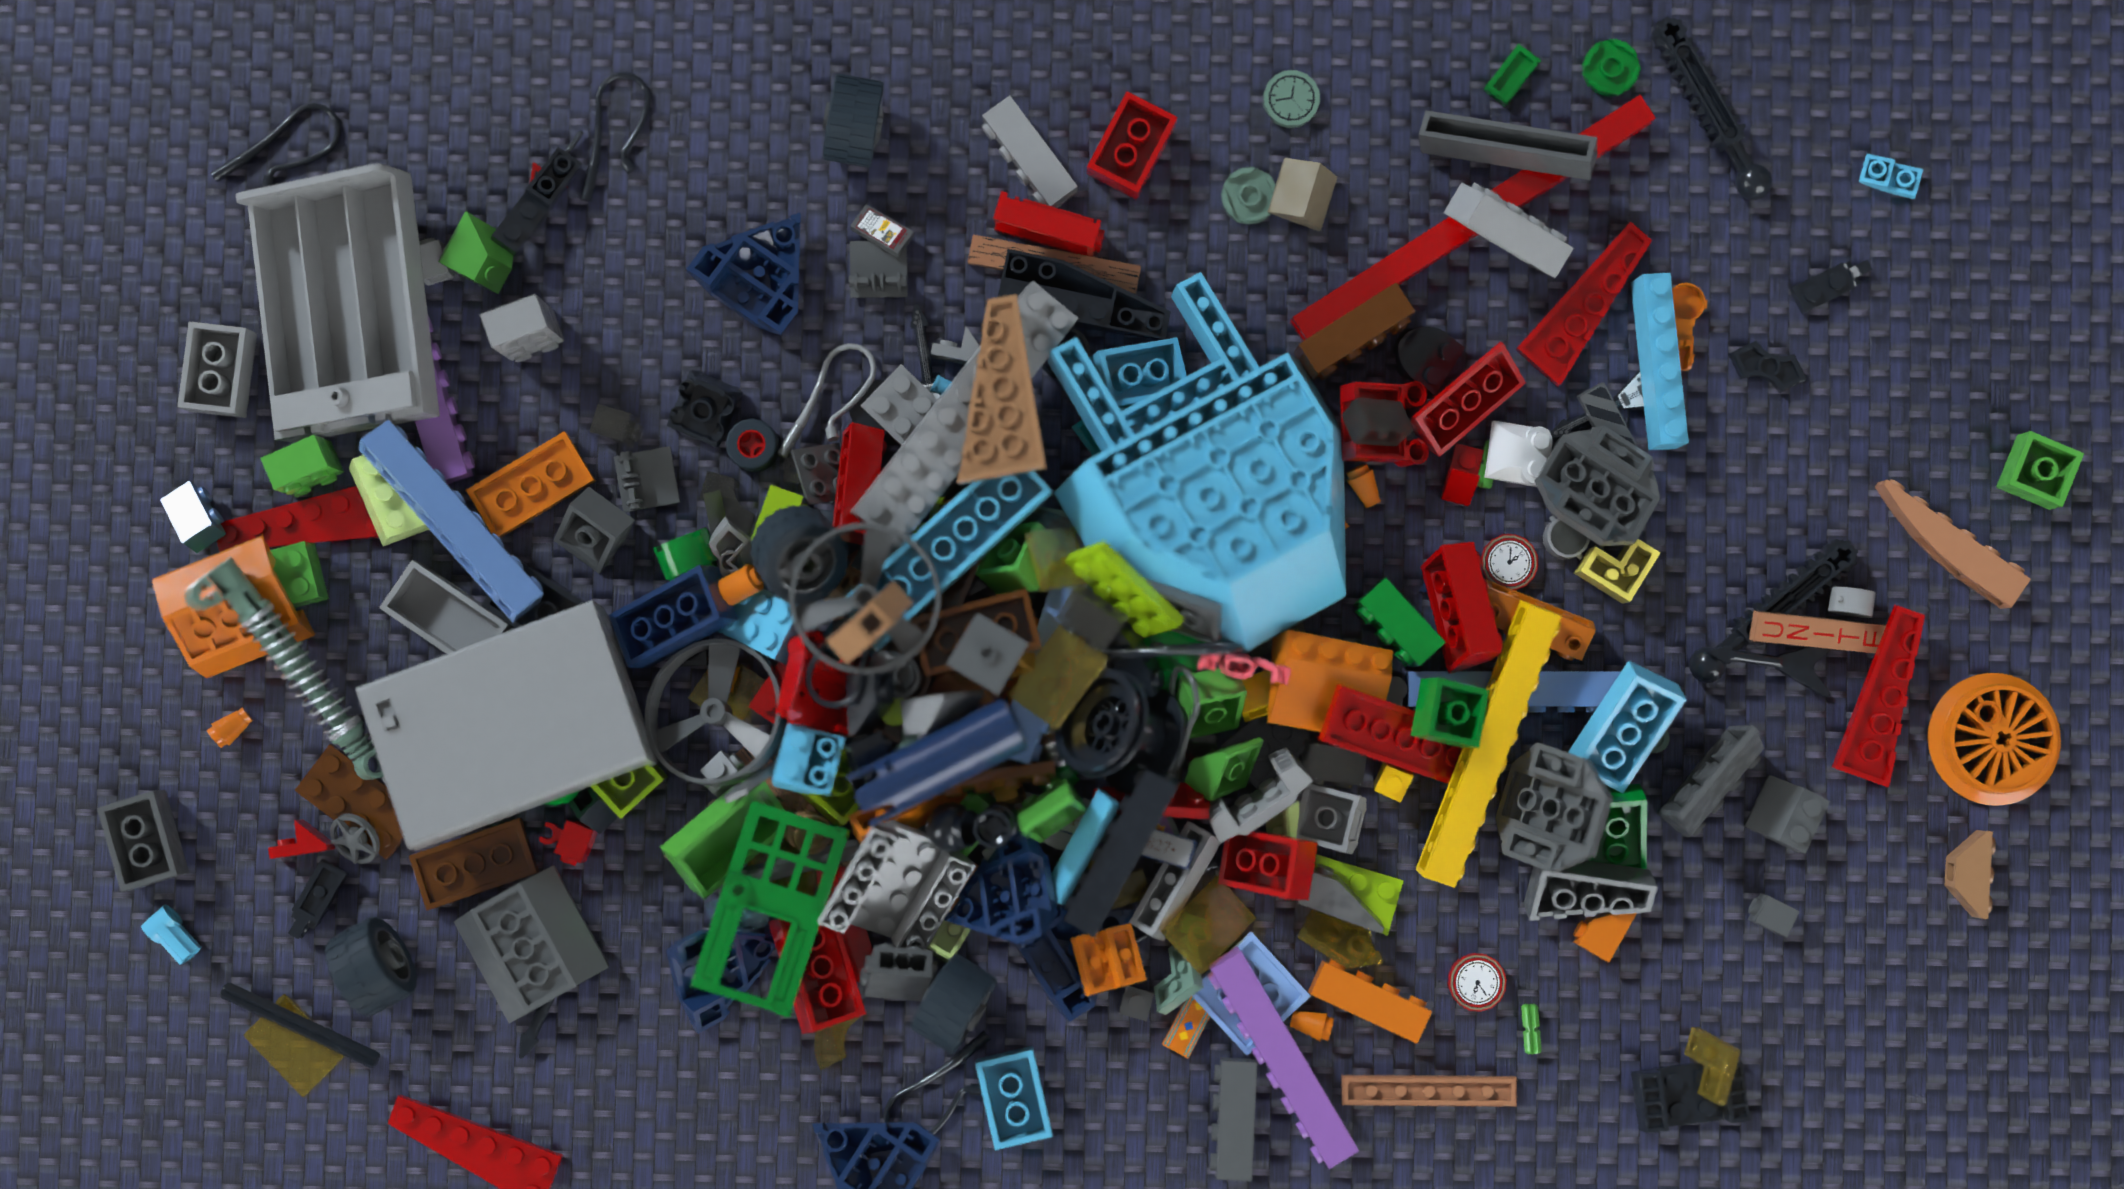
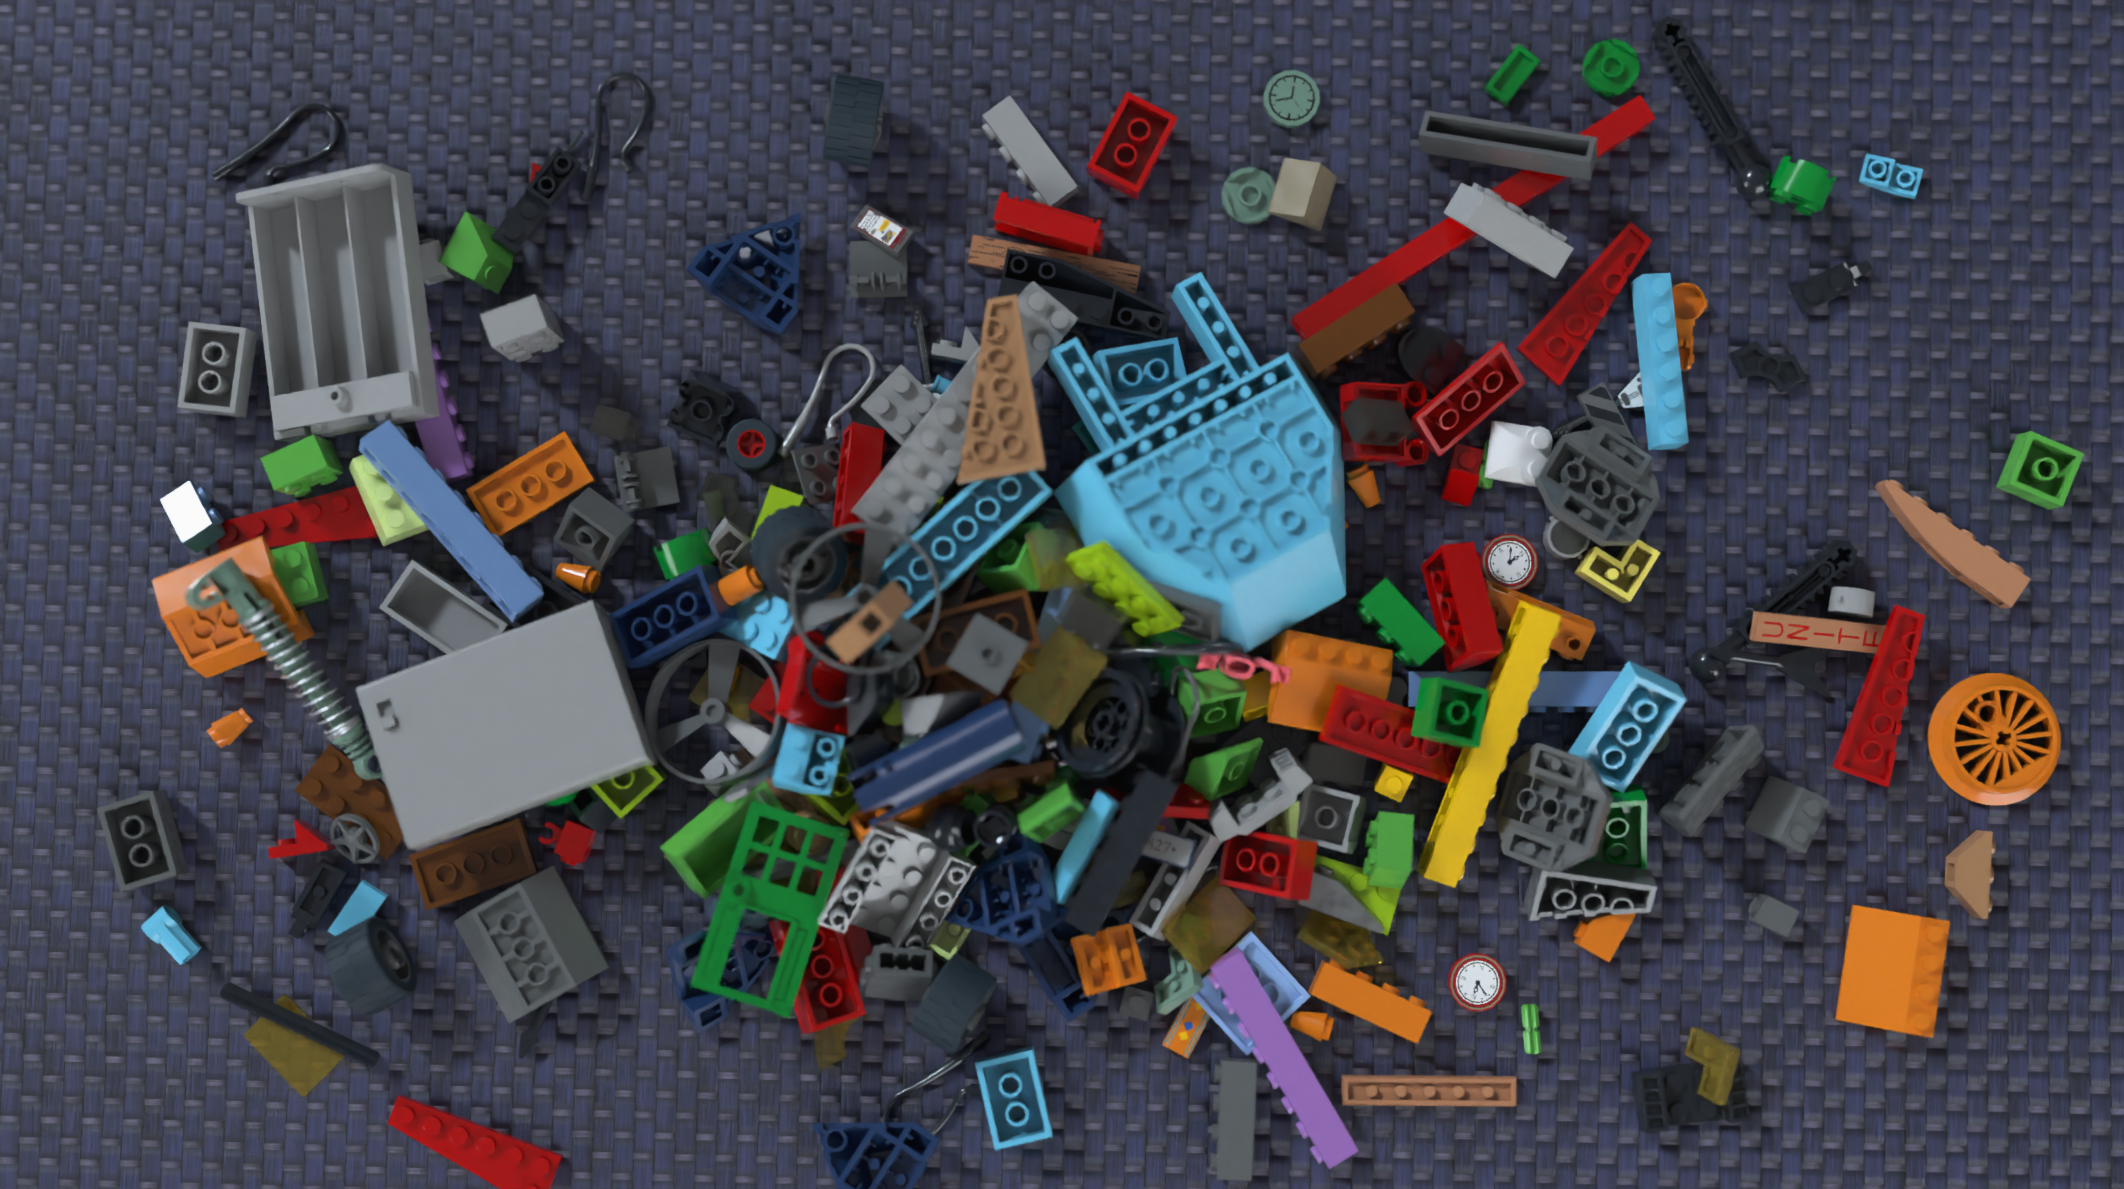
(360, 906): none -> medium azure slope
(580, 577): none -> orange cone
(1389, 850): none -> bright green brick
(1801, 185): none -> green brick
(1892, 970): none -> orange slope

